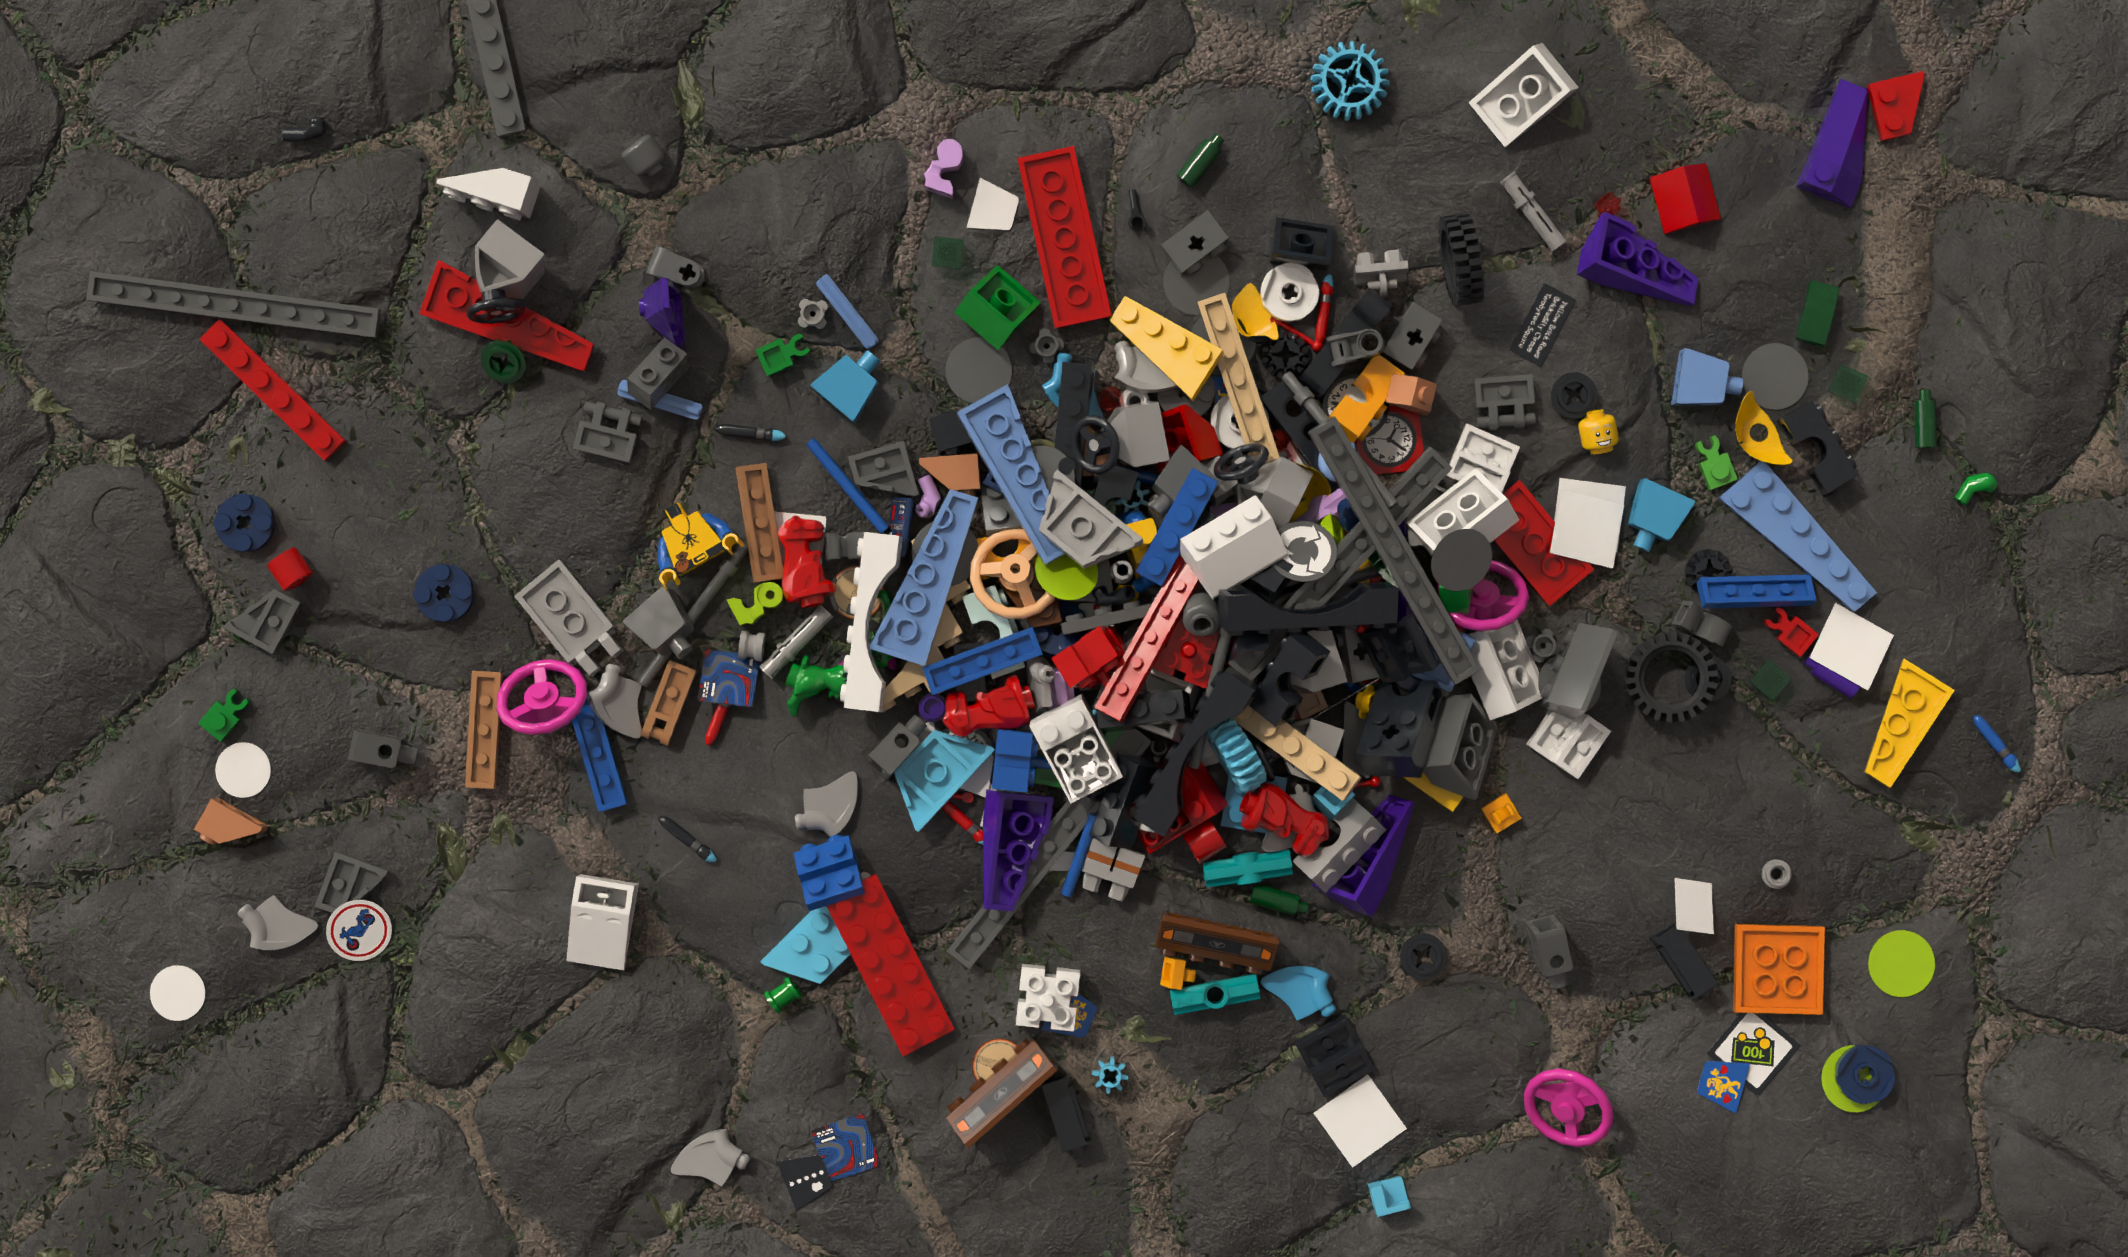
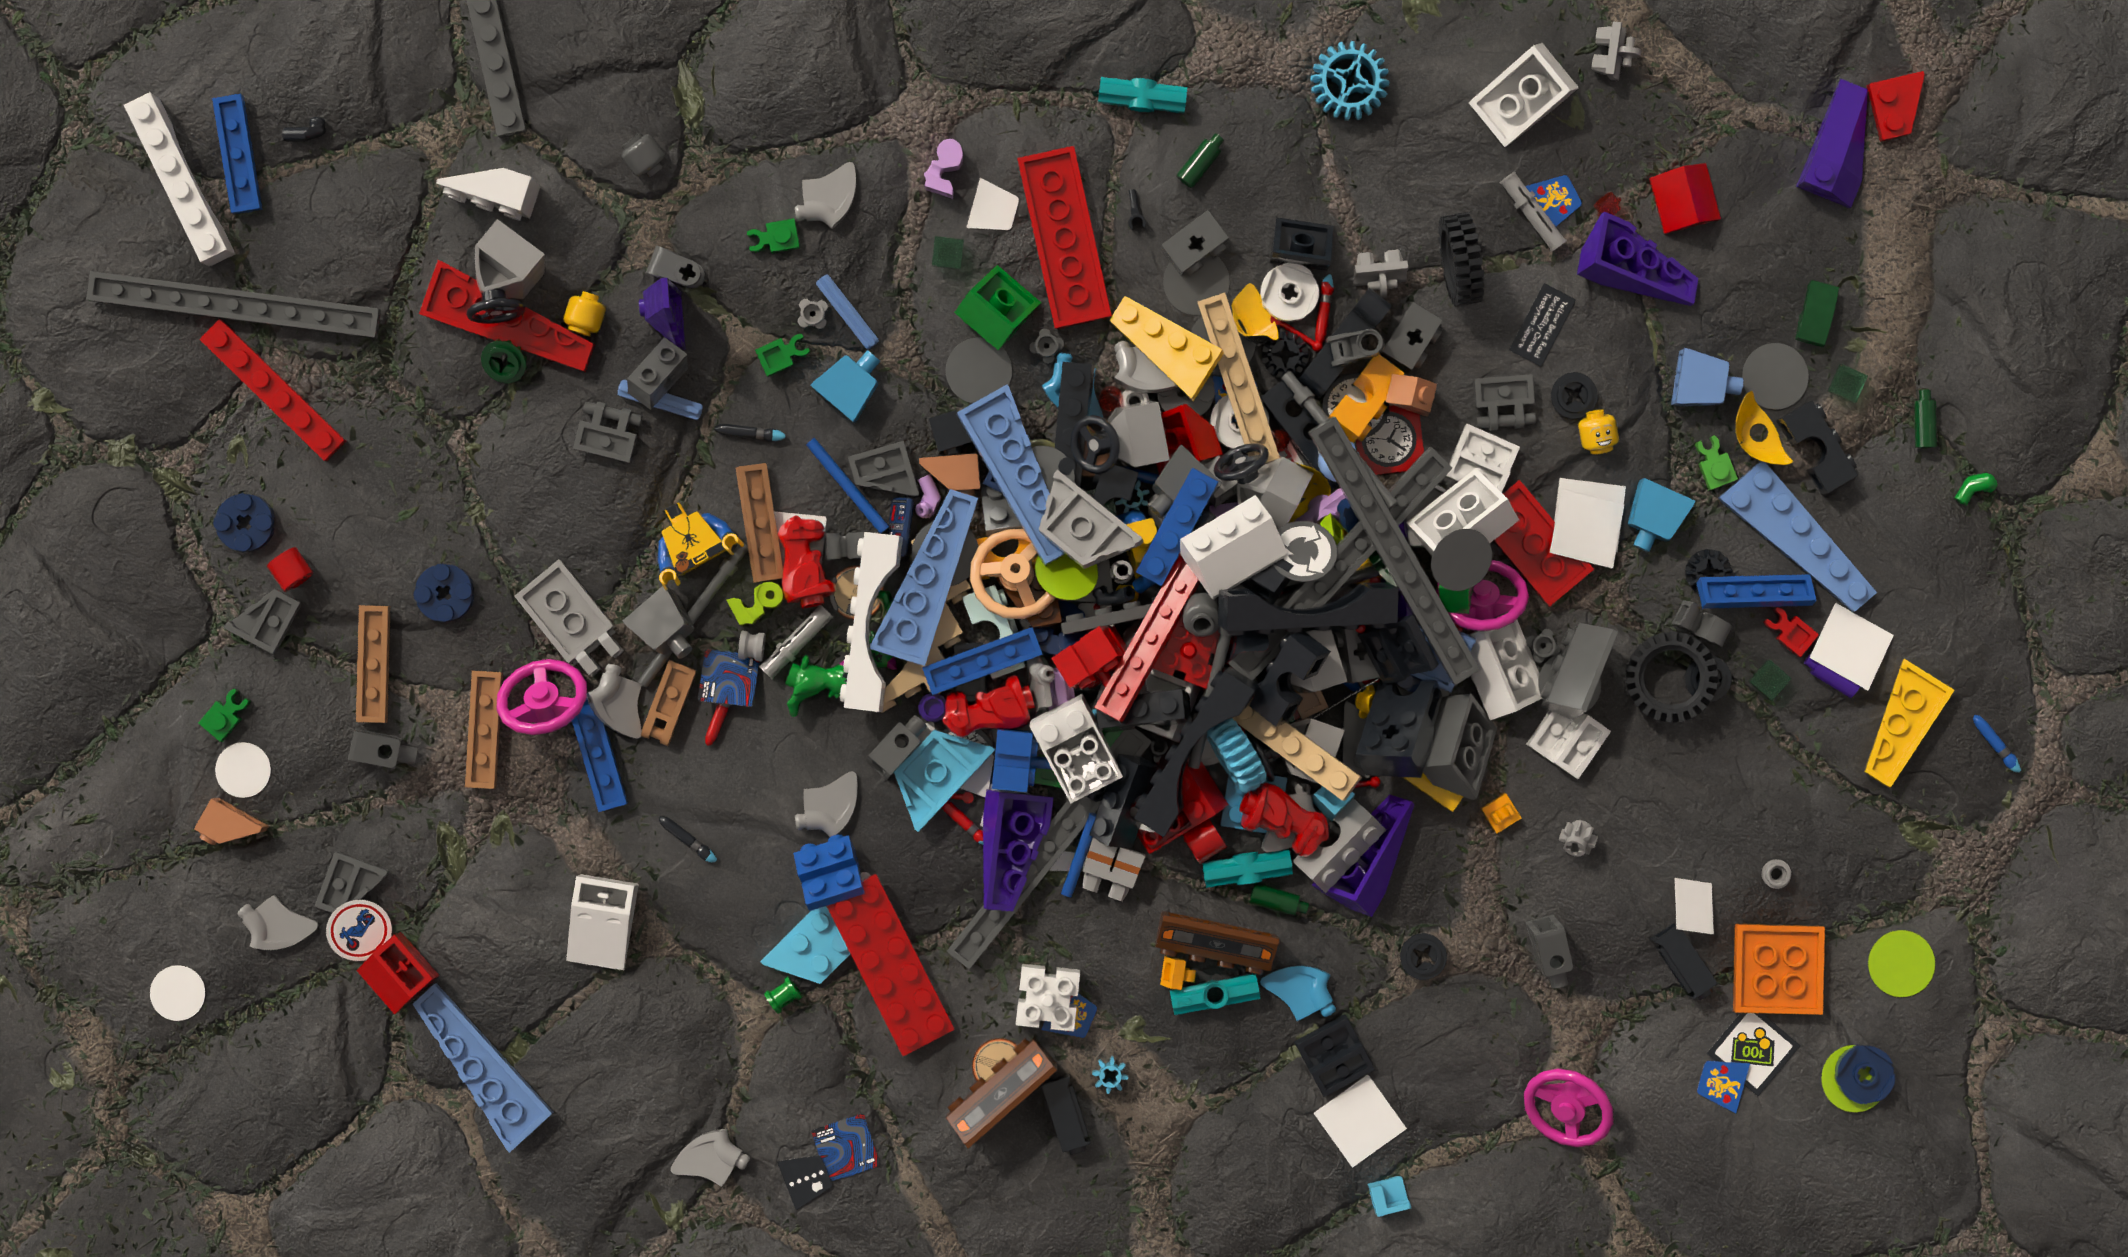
(175, 175): none -> white arch
(237, 154): none -> blue plate
(373, 664): none -> medium nougat plate
(397, 972): none -> red slope
(496, 1086): none -> medium blue wing
(584, 314): none -> yellow head
(779, 235): none -> green plate
(828, 197): none -> light grey arm
(1142, 95): none -> teal piece
(1556, 198): none -> blue sticker
(1578, 838): none -> light grey gear
(1615, 39): none -> light grey hips

